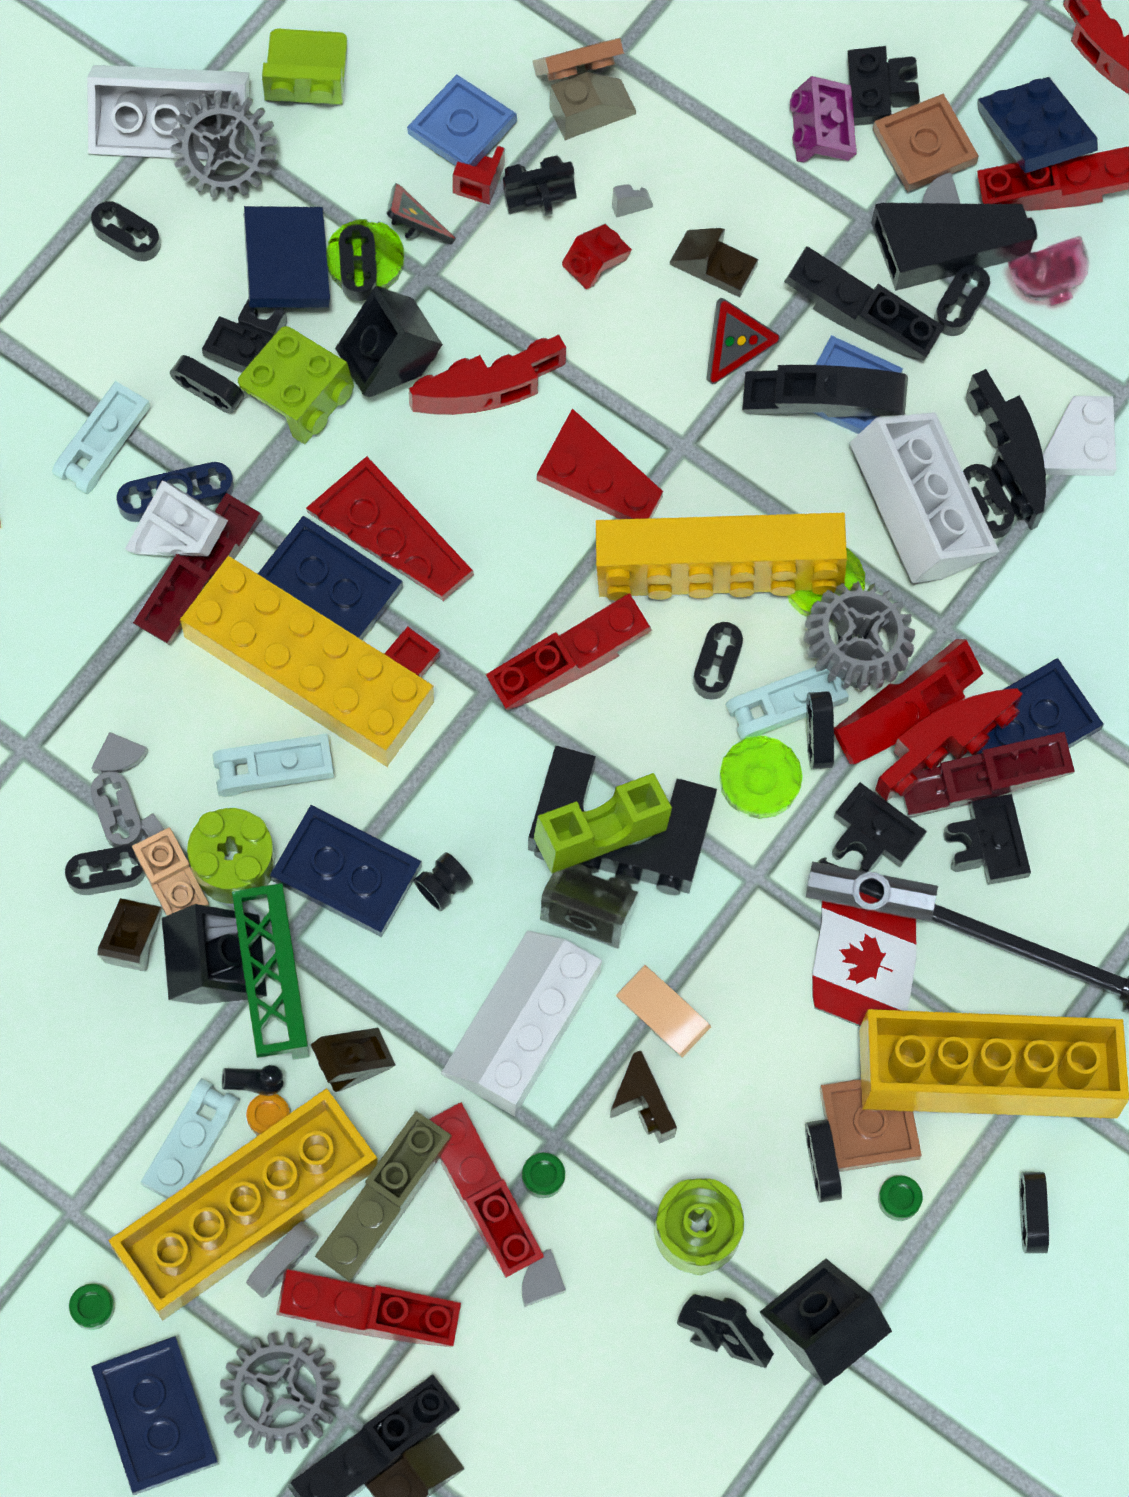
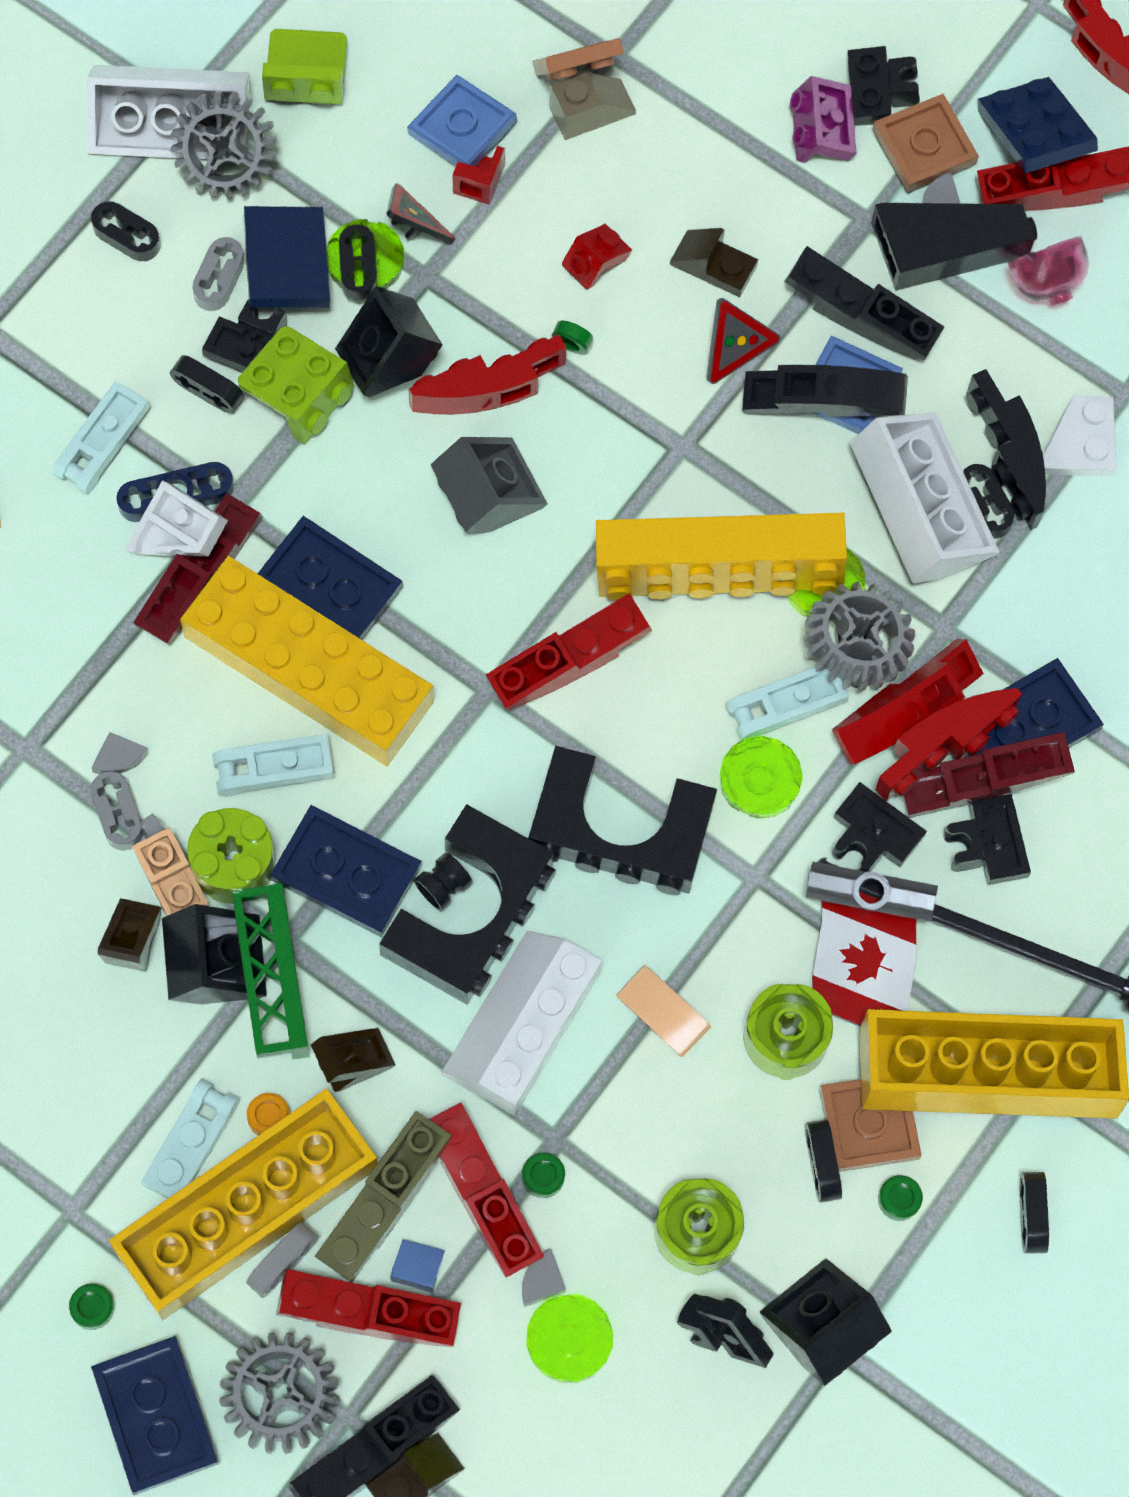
(106, 880): black beam -> none
(225, 277): none -> light grey beam
(260, 1081): black arm -> none
(385, 524): red wing -> none
(413, 652): red plate -> none
(417, 1266): none -> medium blue slope
(462, 962): none -> black arch
(487, 483): none -> dark grey slope
(540, 186): black hips -> none
(569, 1338): none -> clear neon green tile
(574, 336): none -> green tile
(589, 904): clear smoke slope -> none
(597, 473): red wing -> none
(629, 201): light grey tile -> none
(630, 815): lime arch -> none
(641, 1089): dark brown slope -> none
(726, 663): black beam -> none
(787, 1007): none -> lime brick
(820, 730): black beam -> none
(969, 304): black beam -> none

